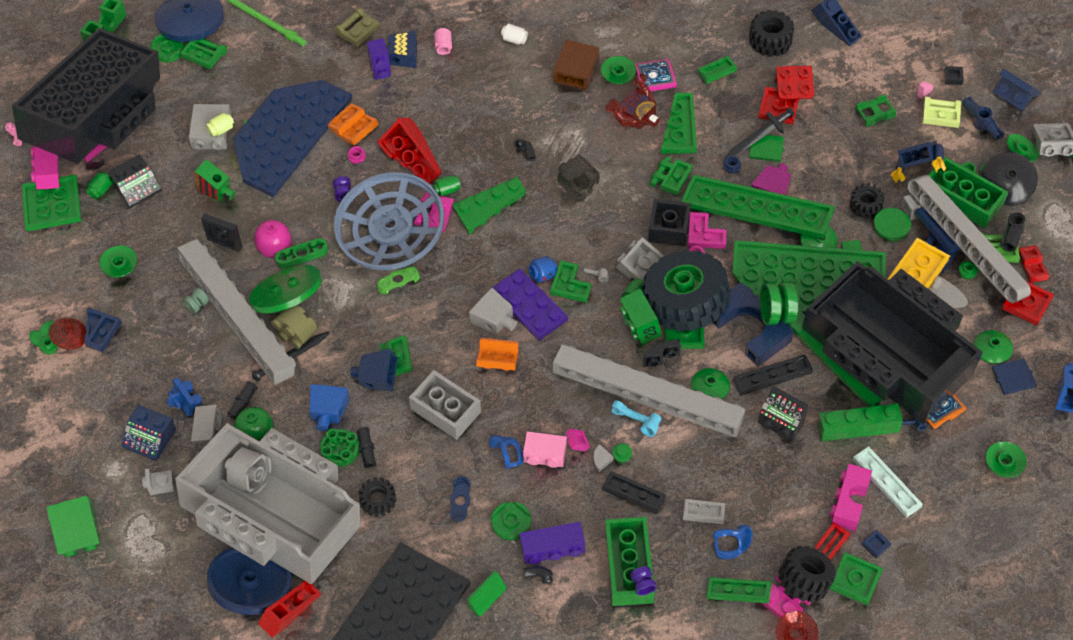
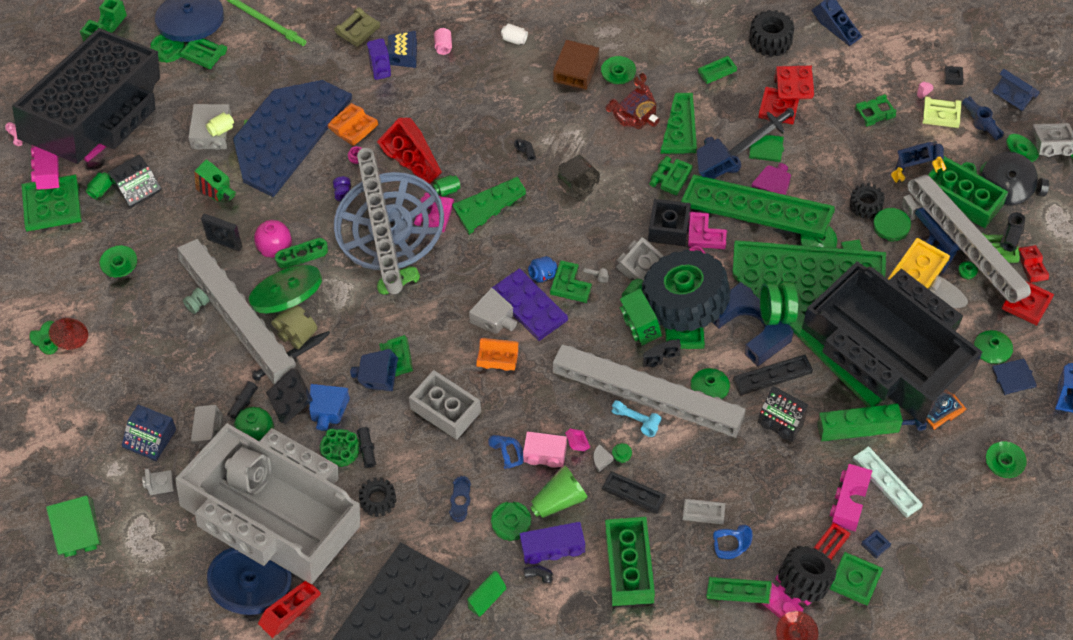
(100, 329): dark blue wing -> none
(180, 397): blue hips -> none
(289, 396): none -> black plate
(381, 226): none -> light grey beam
(558, 494): none -> bright green cone
(643, 581): dark purple wheel -> none
(658, 74): slope -> none
(714, 158): none -> dark blue torso
(1042, 187): none -> black tile

